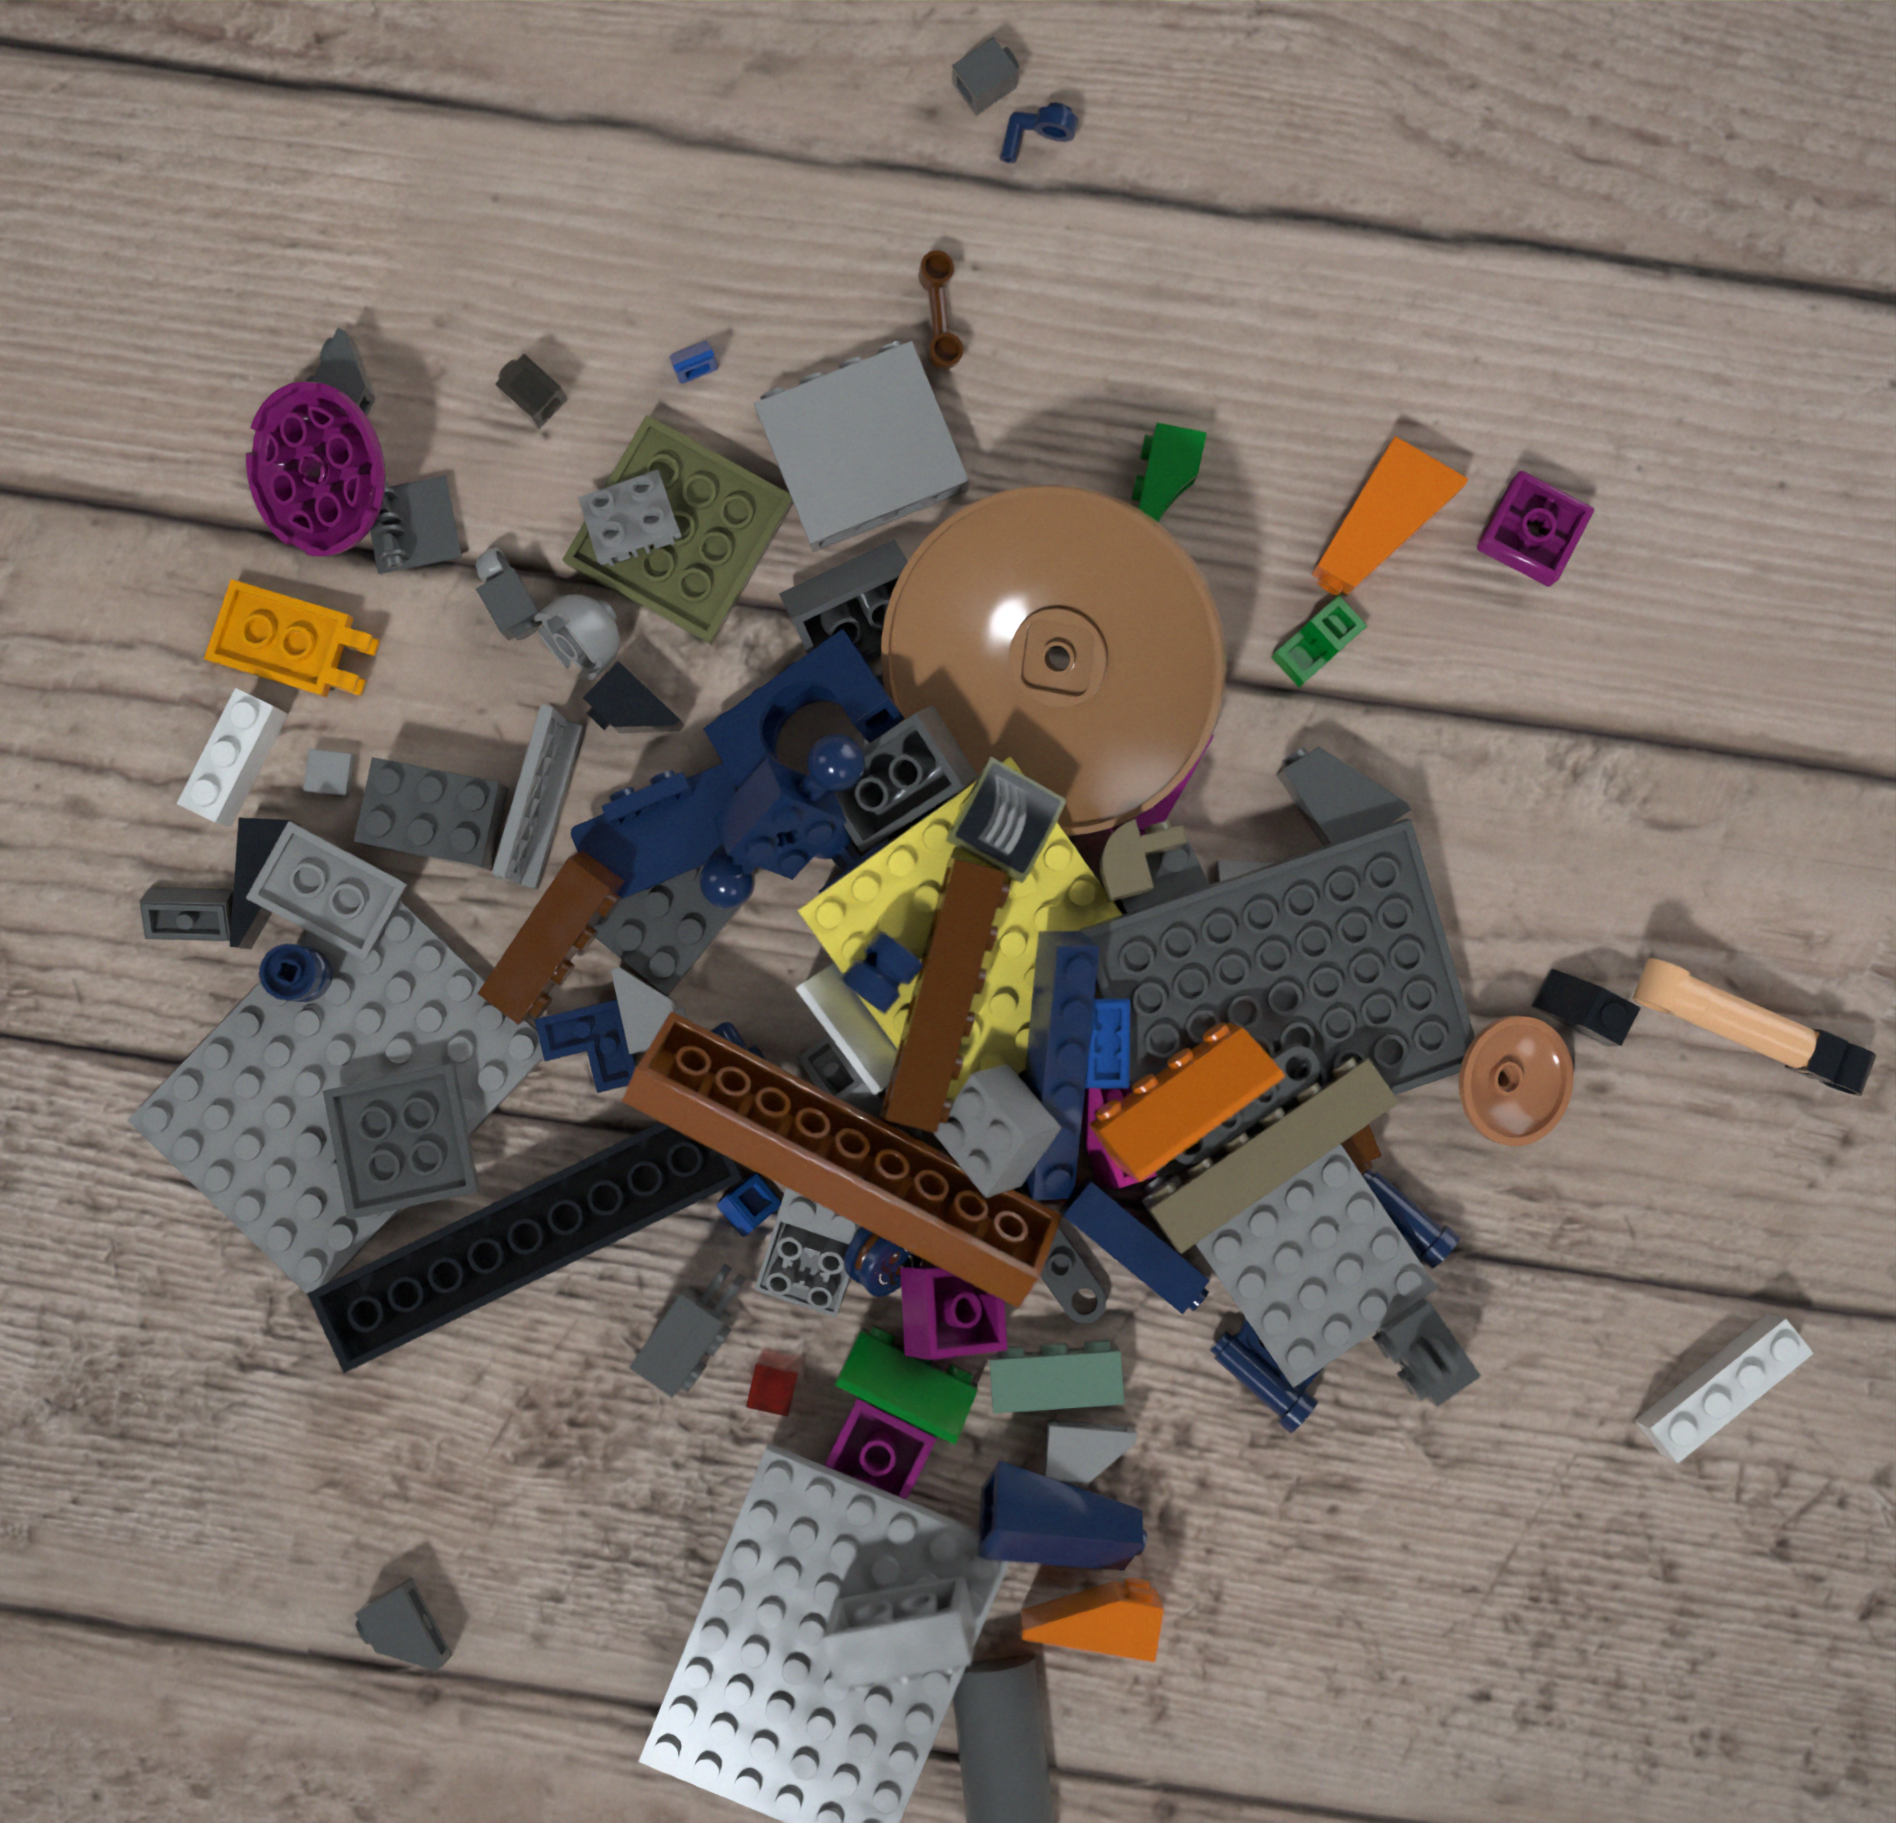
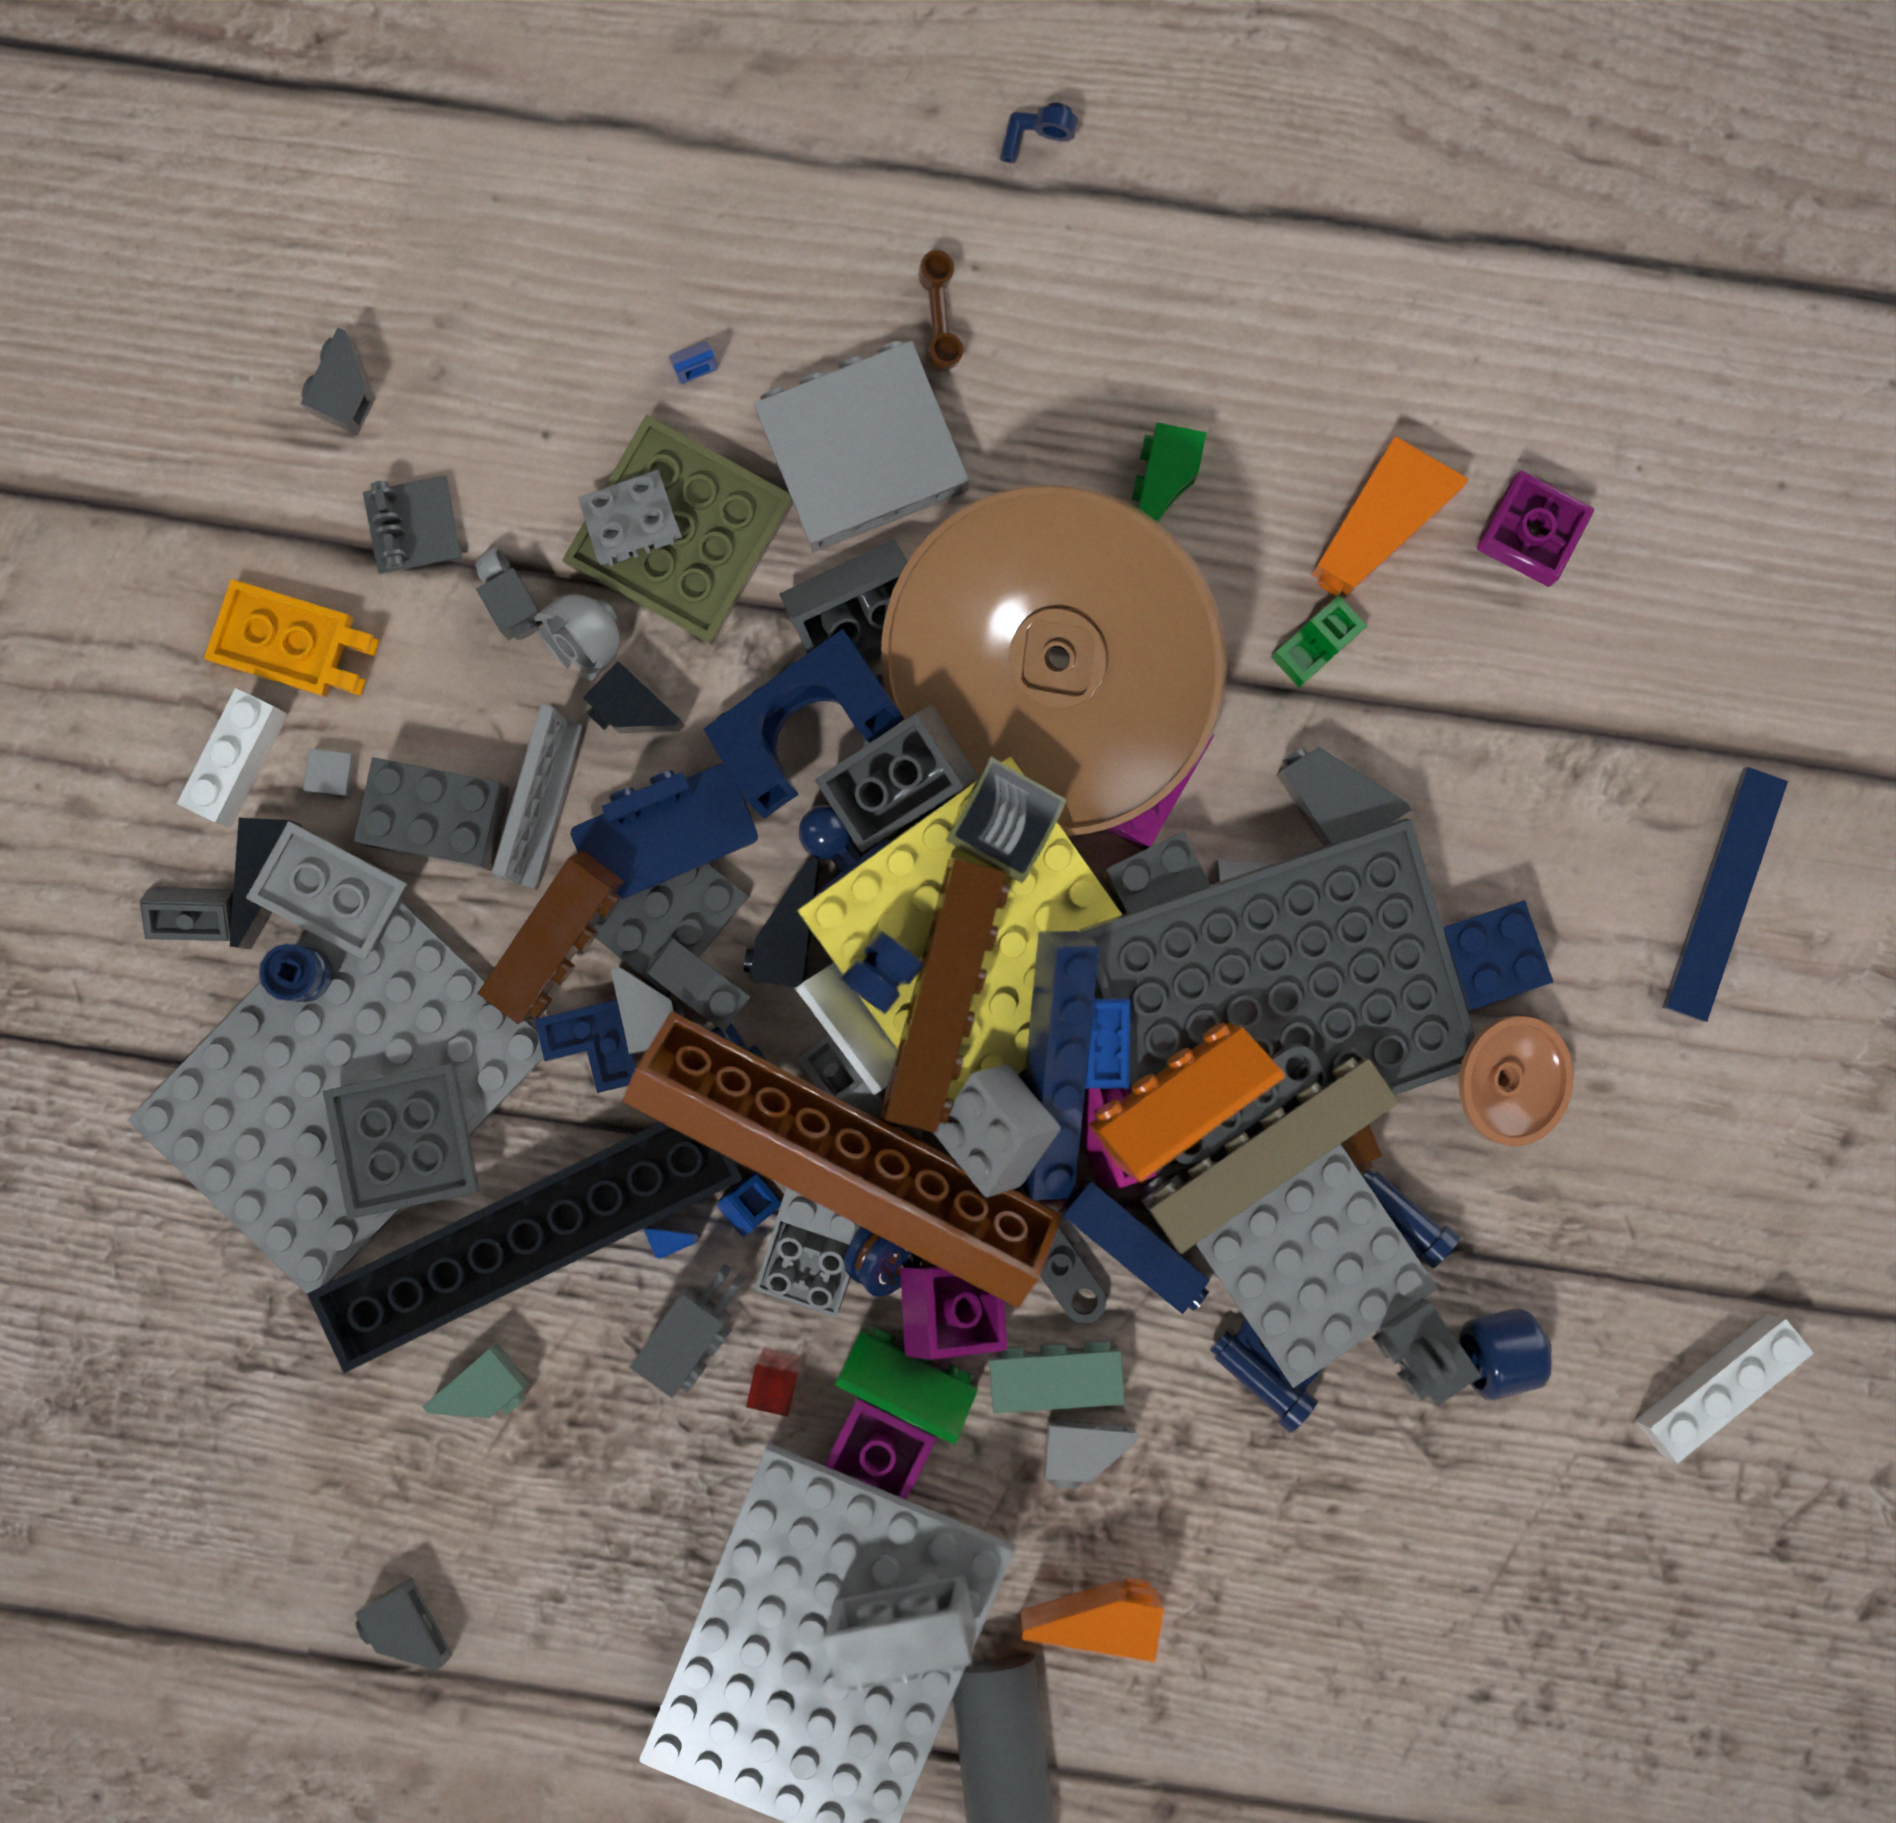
(315, 468): magenta brick -> none
(482, 1388): none -> sand green slope
(530, 390): clear smoke brick -> none
(669, 1240): none -> blue slope
(698, 984): none -> dark grey slope
(780, 820): dark blue brick -> none
(785, 938): none -> black slope
(985, 75): dark grey brick -> none
(1055, 1523): dark blue slope -> none
(1124, 860): dark tan brick -> none
(1497, 955): none -> dark blue brick
(1507, 1352): none -> dark blue head
(1586, 1008): black slope -> none
(1725, 894): none -> dark blue tile
(1801, 1049): light nougat piece -> none

